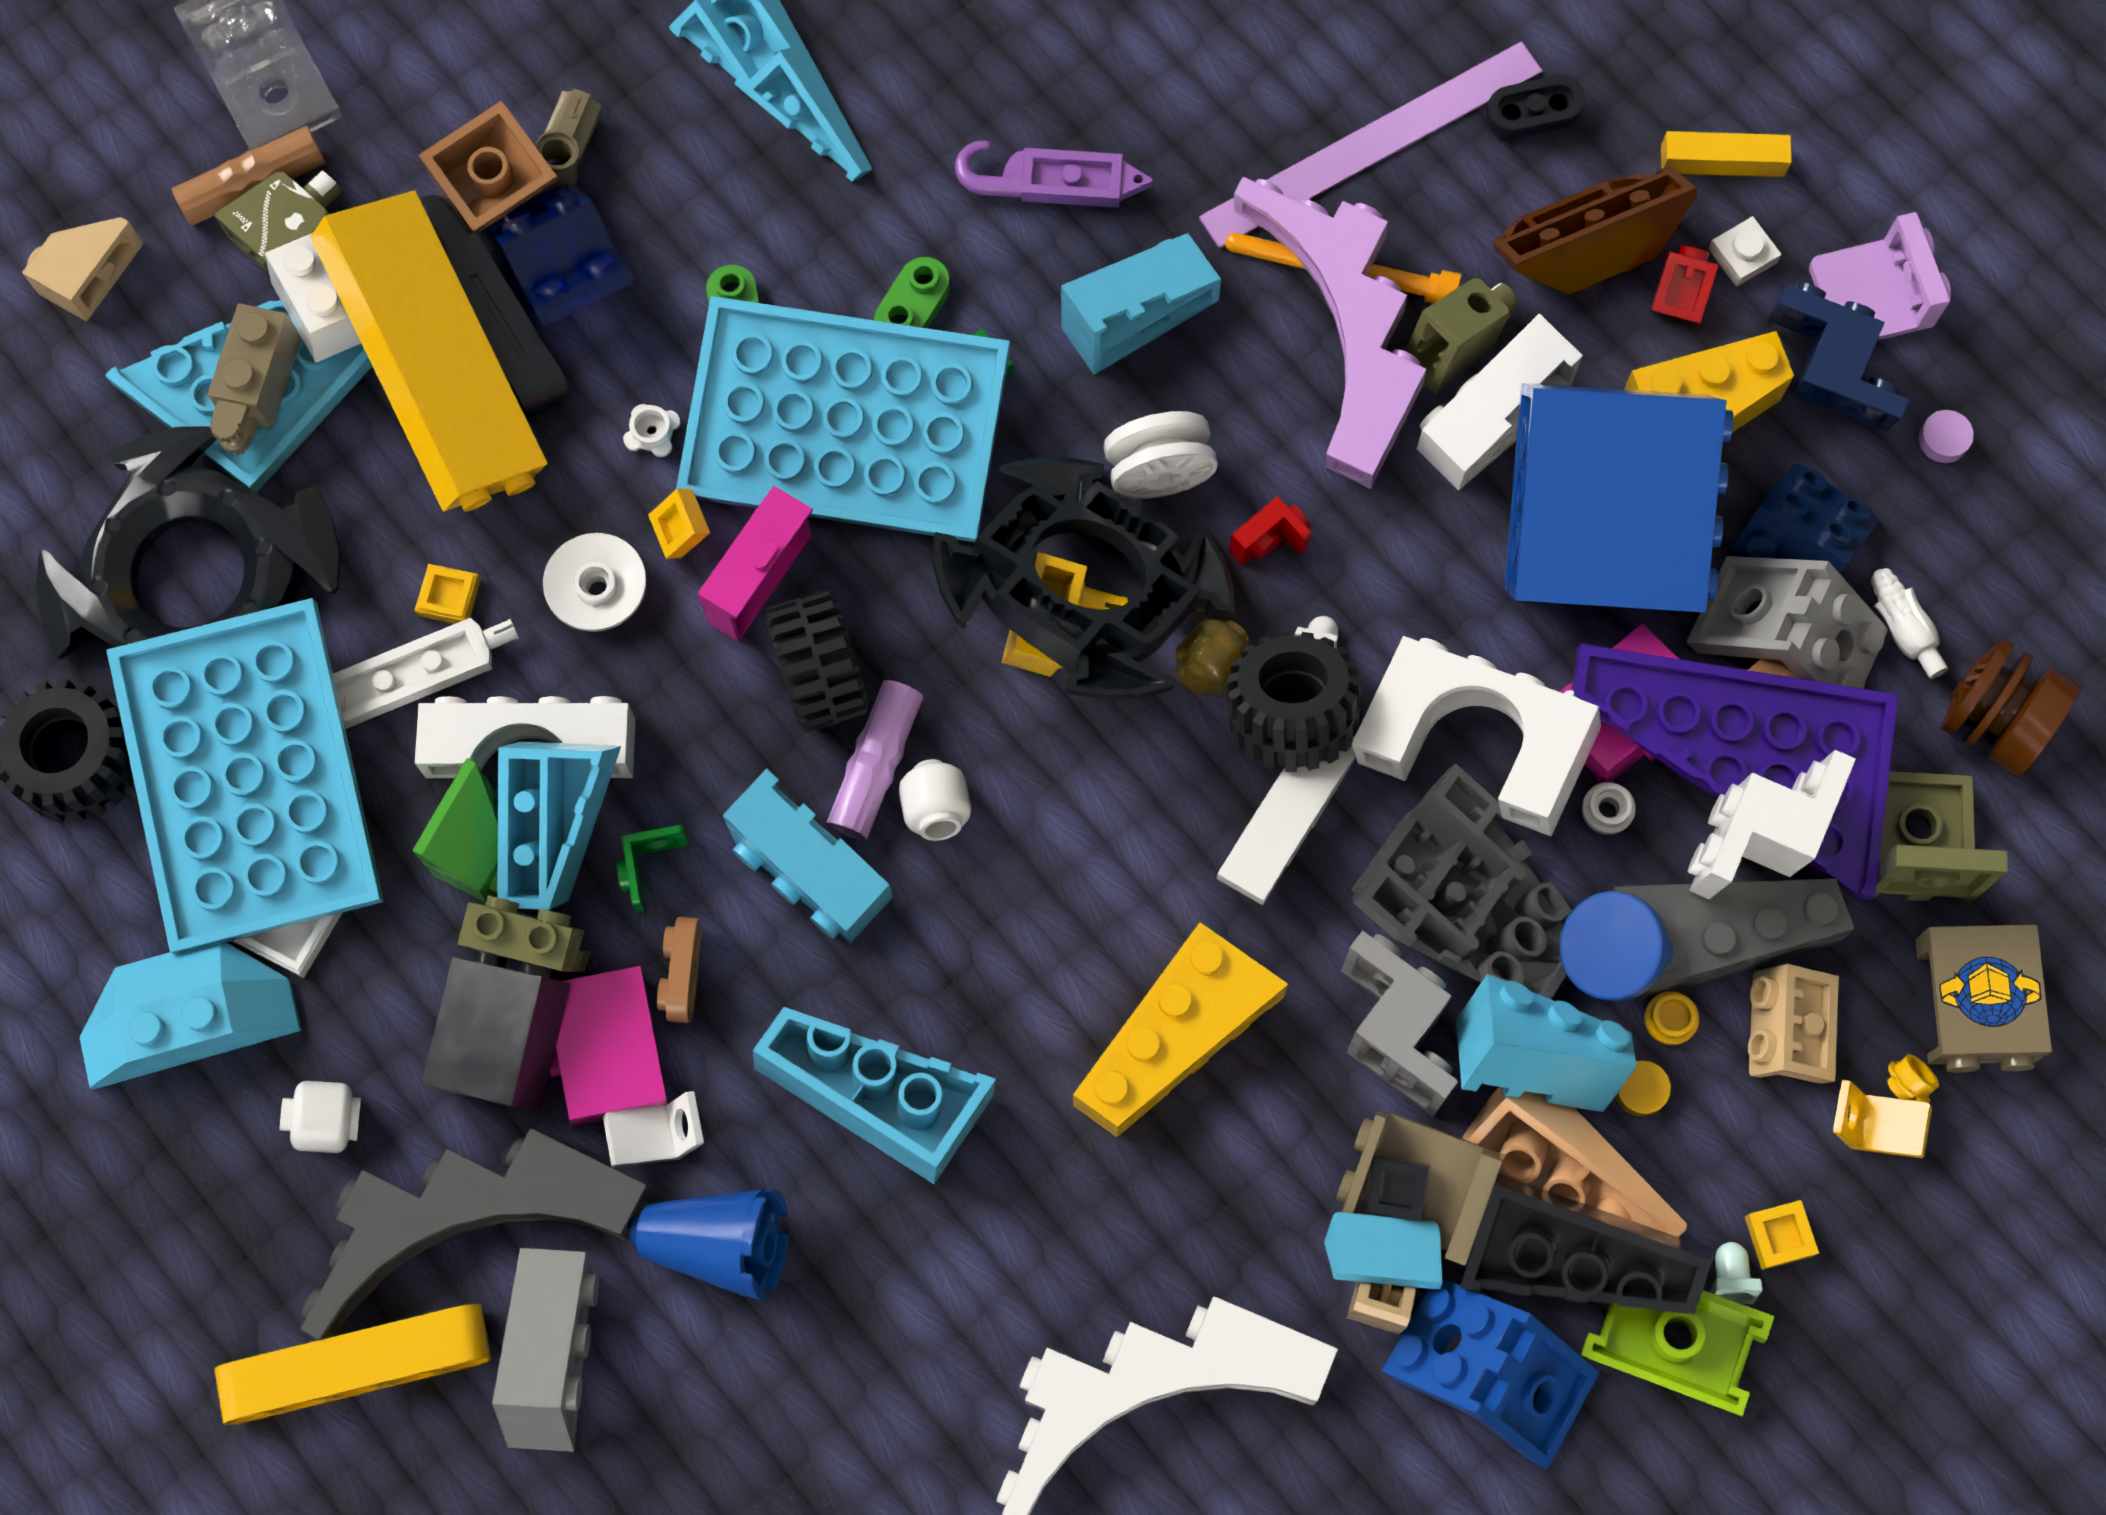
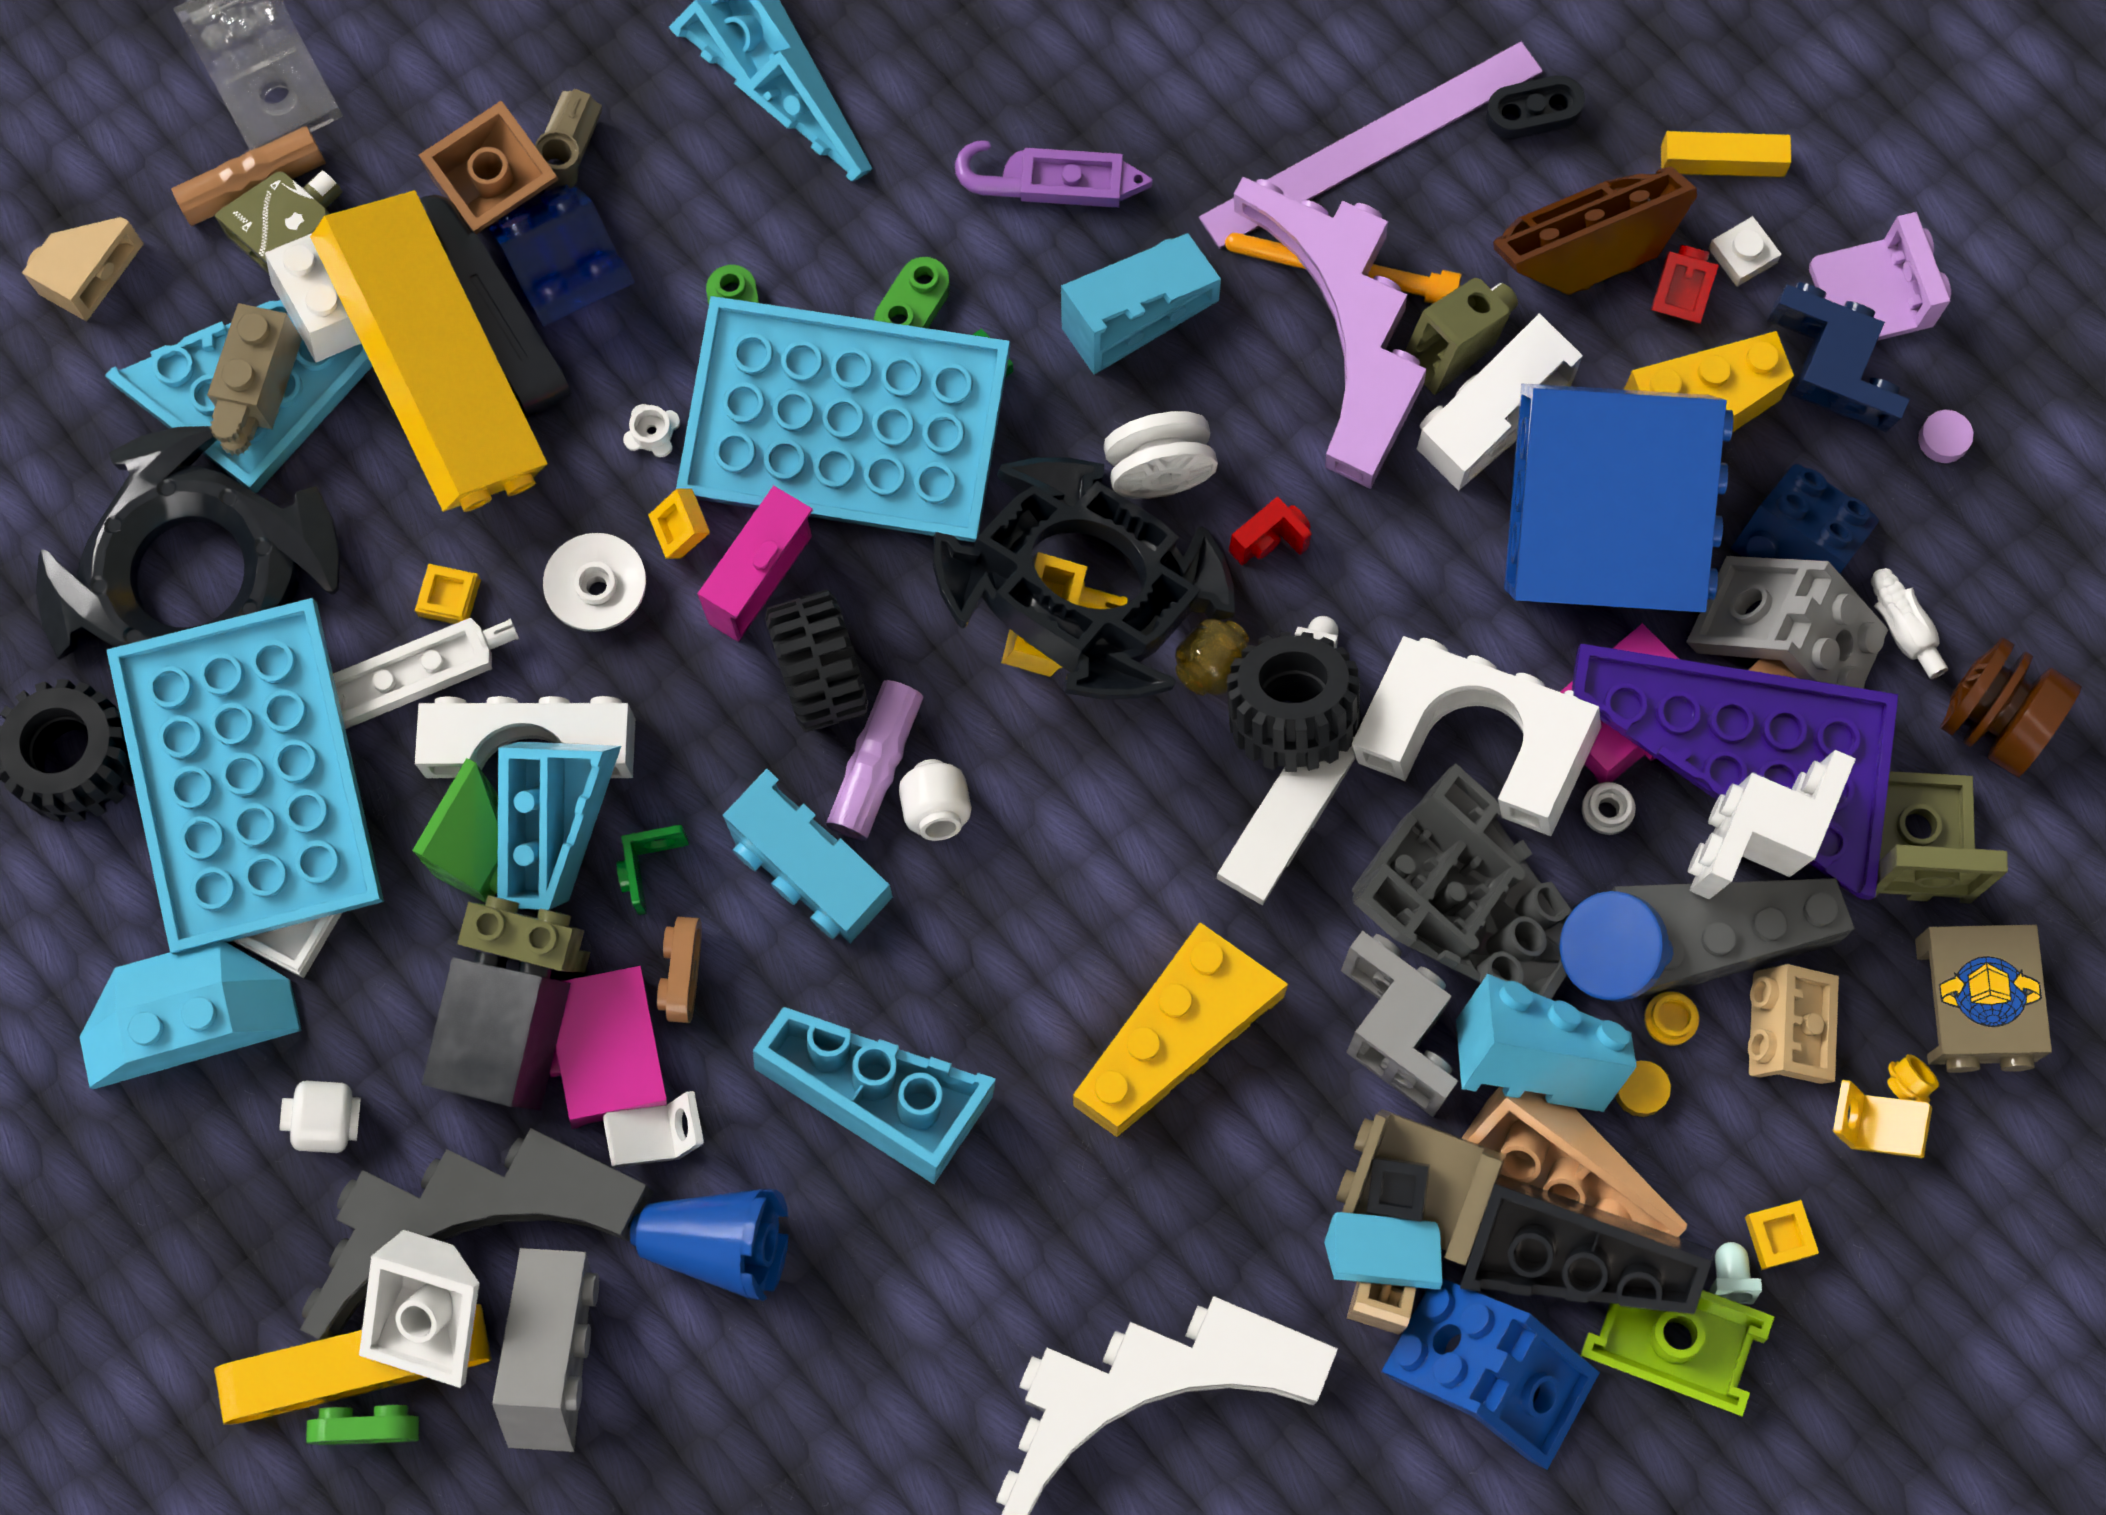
(339, 1426): none -> bright green plate
(420, 1308): none -> white slope

